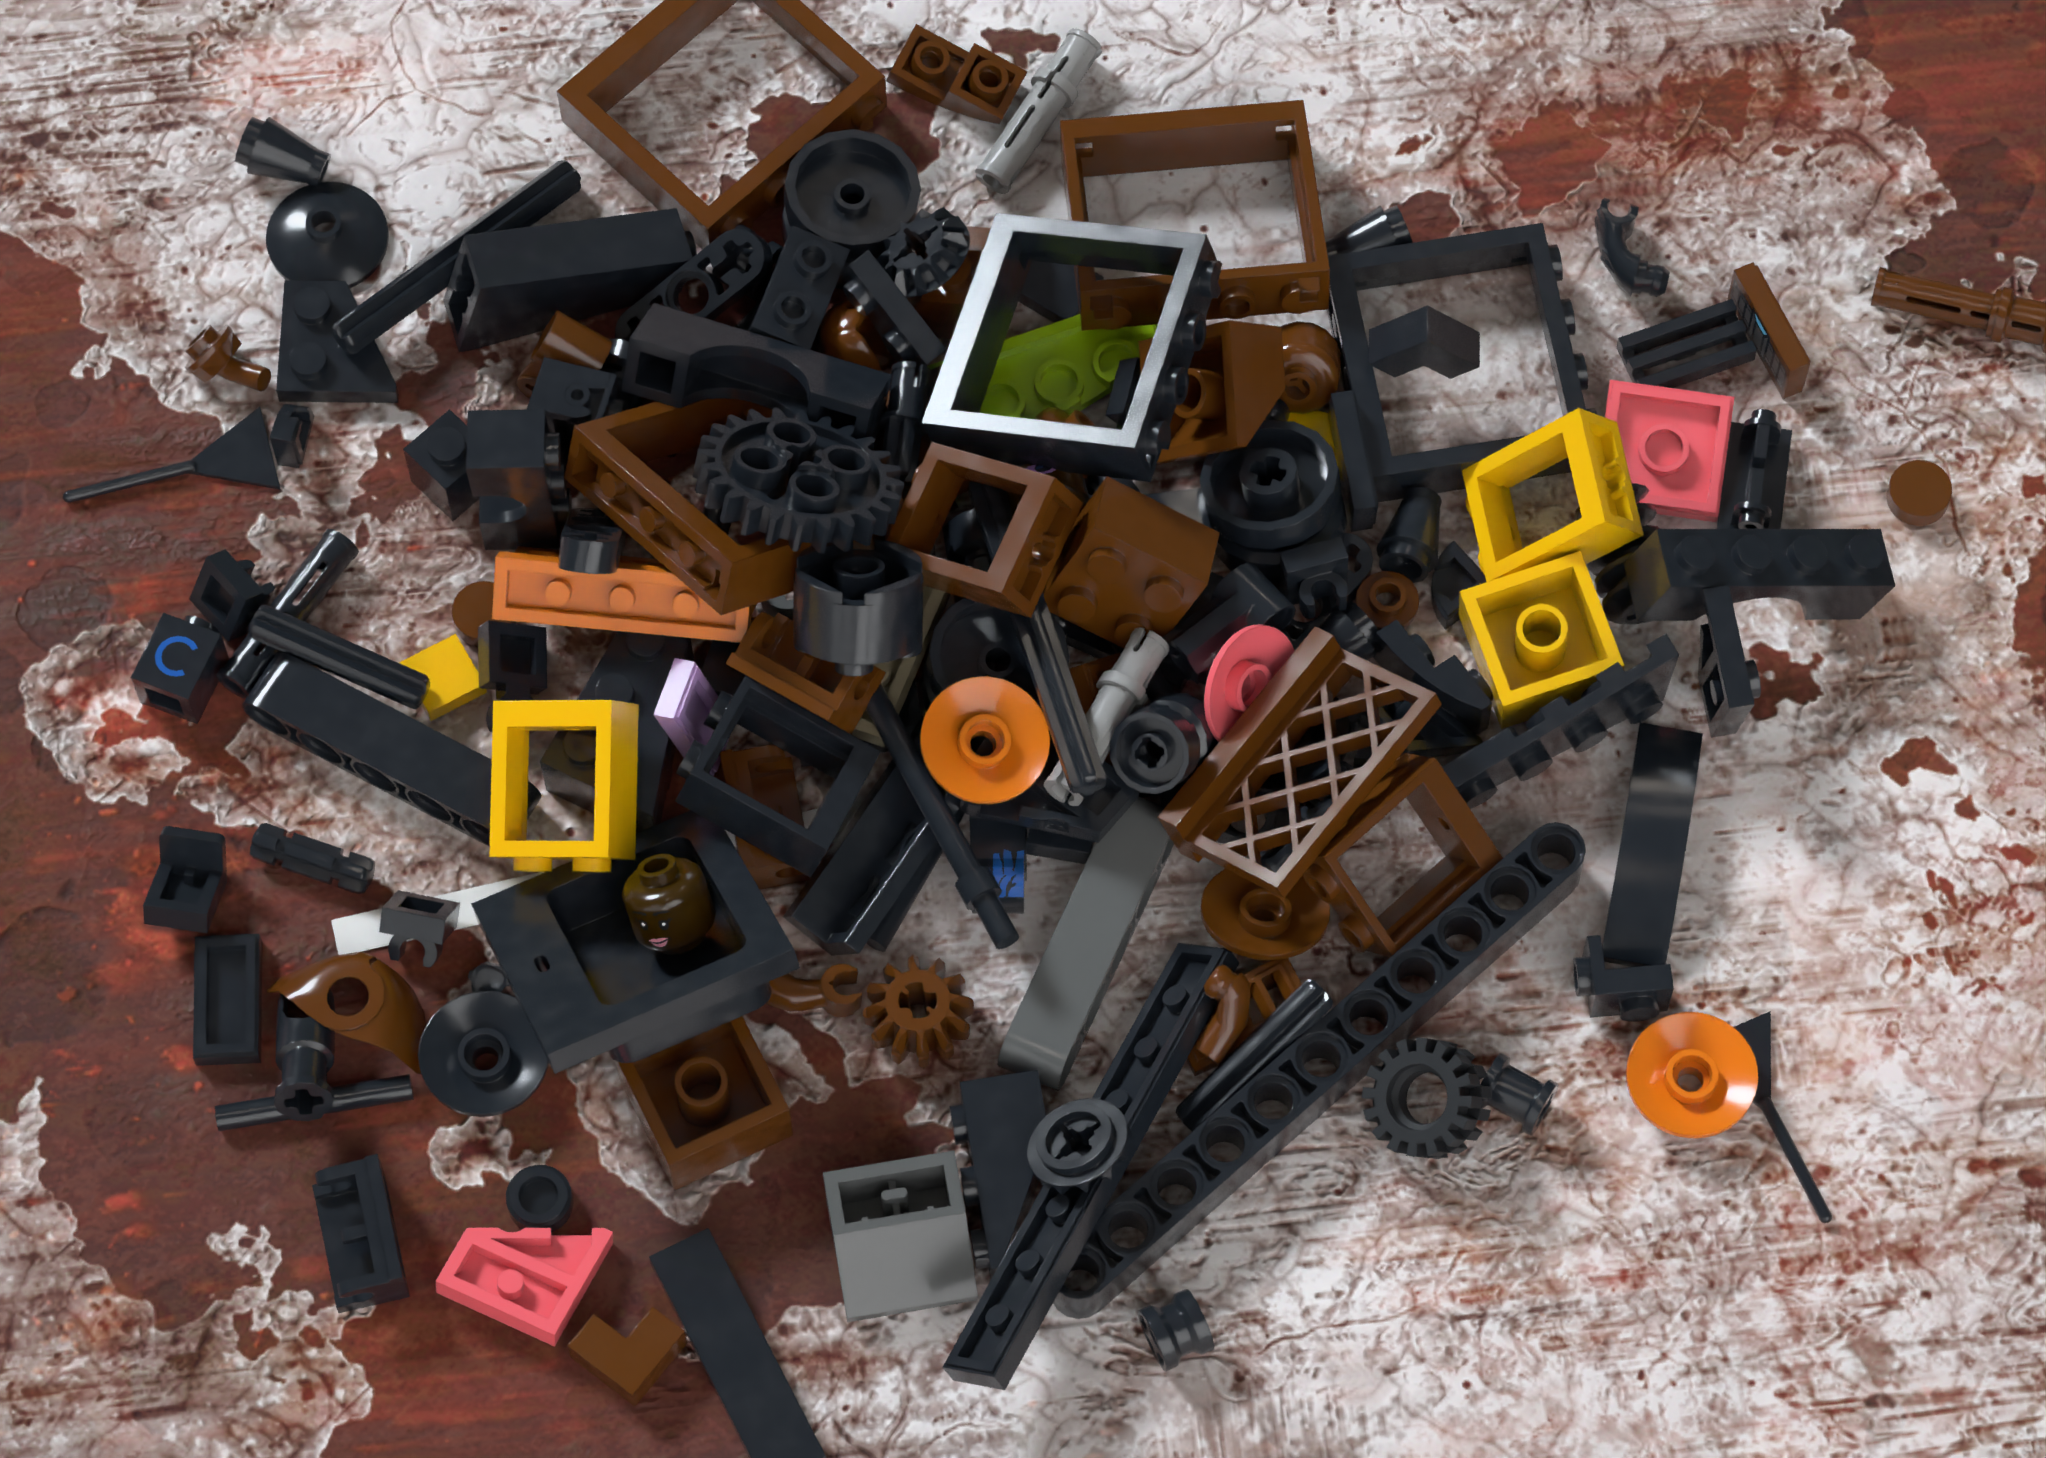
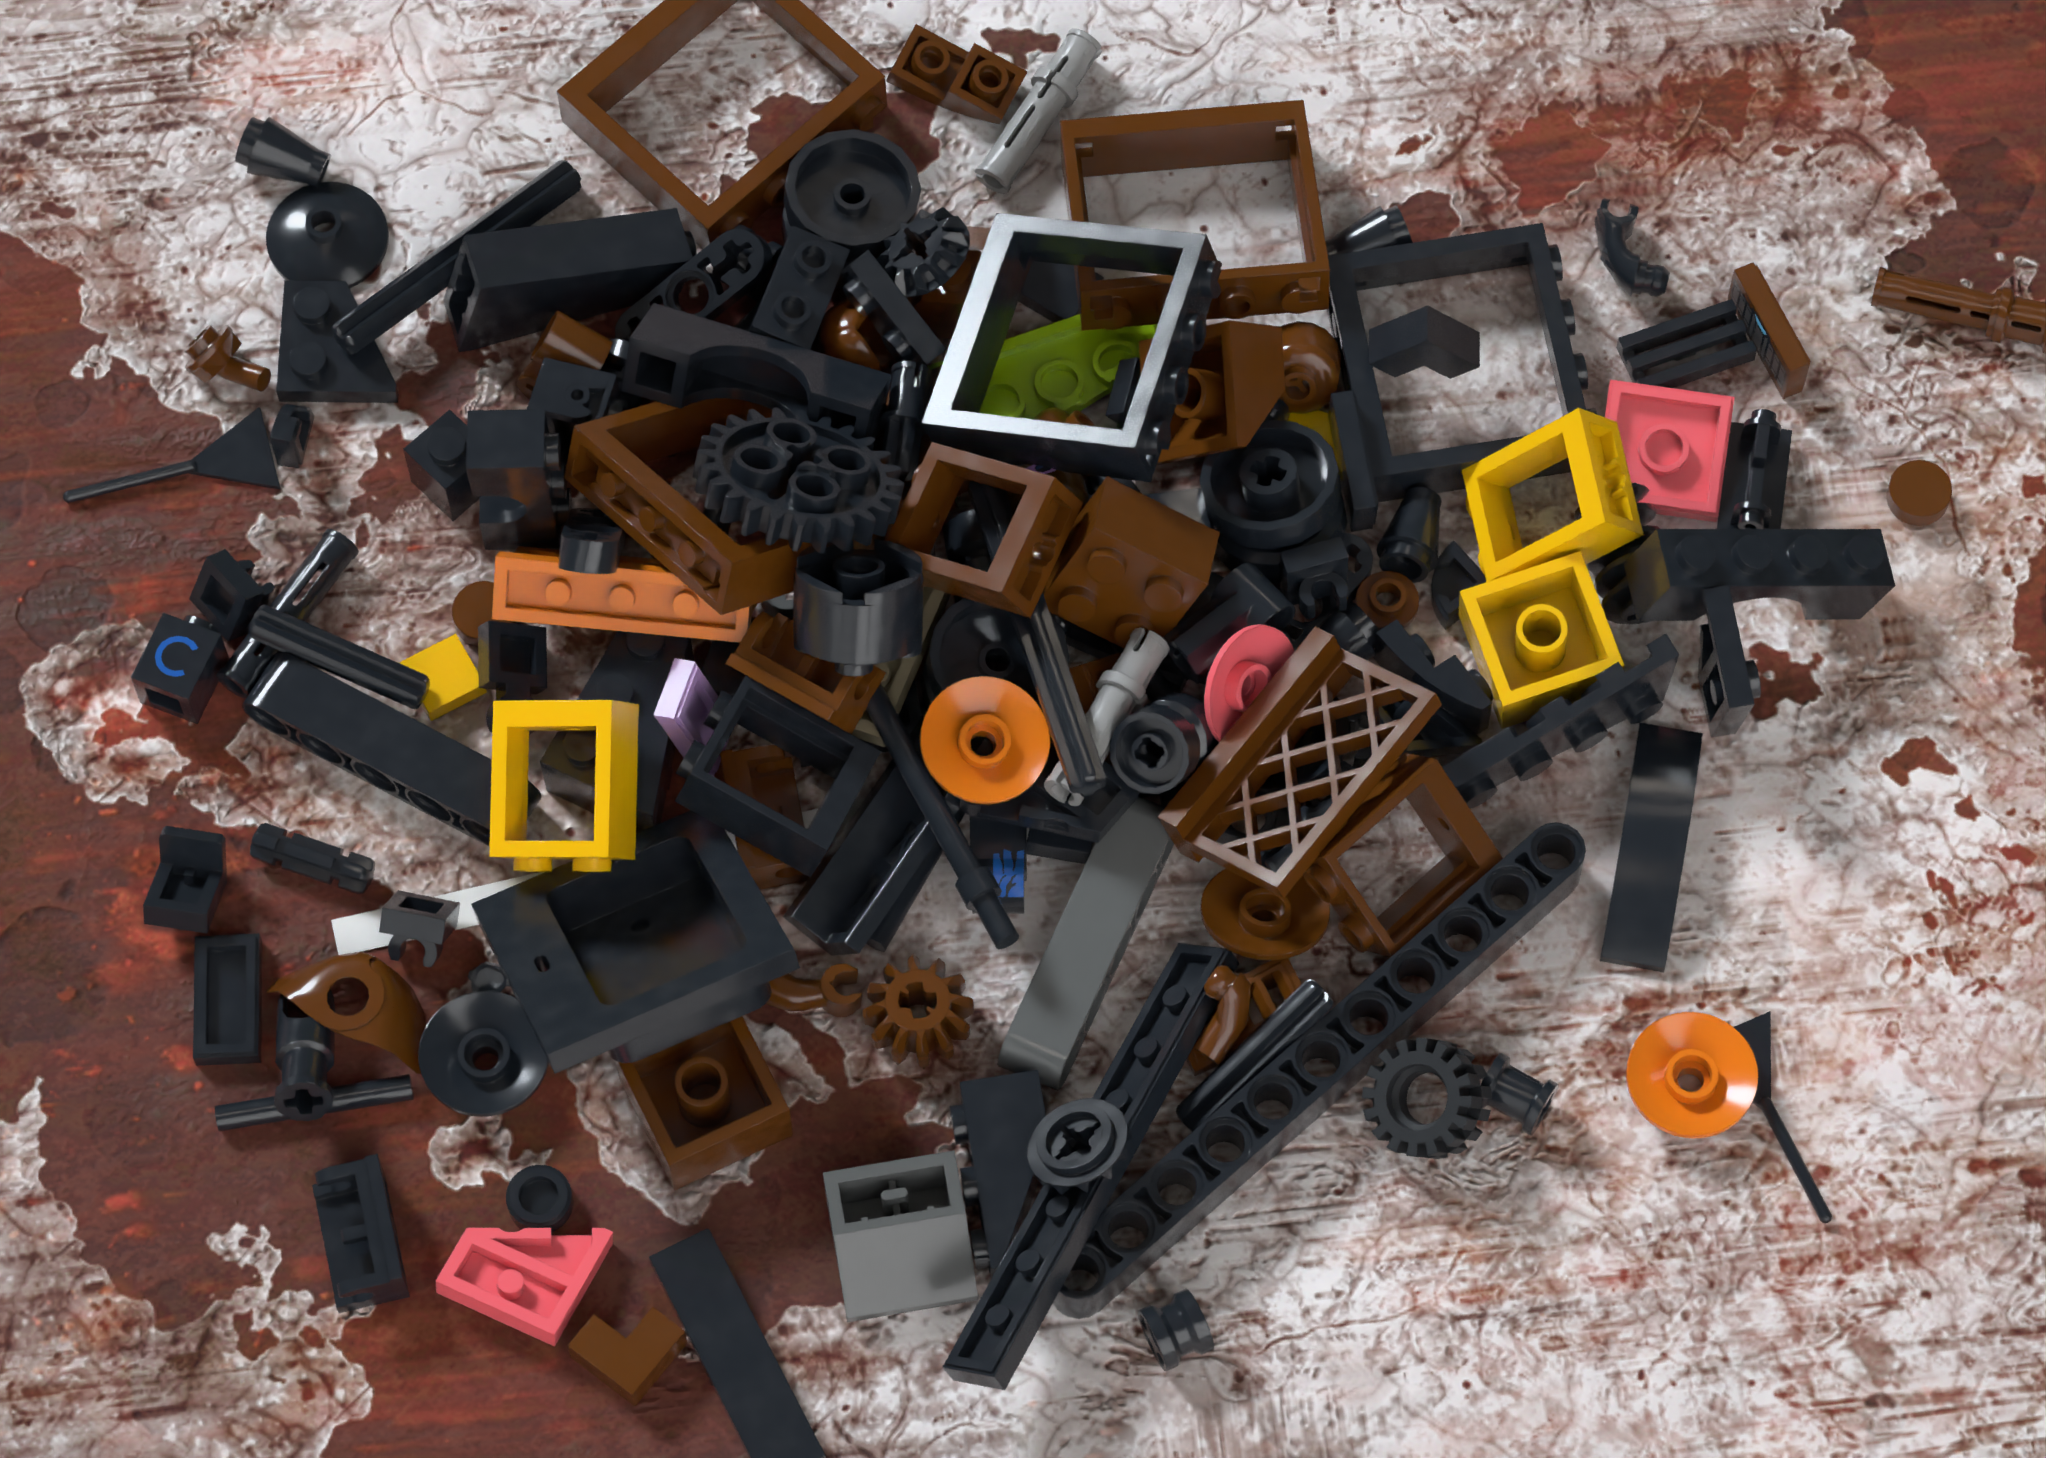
(669, 904): dark brown head -> none
(1628, 992): black bracket -> none

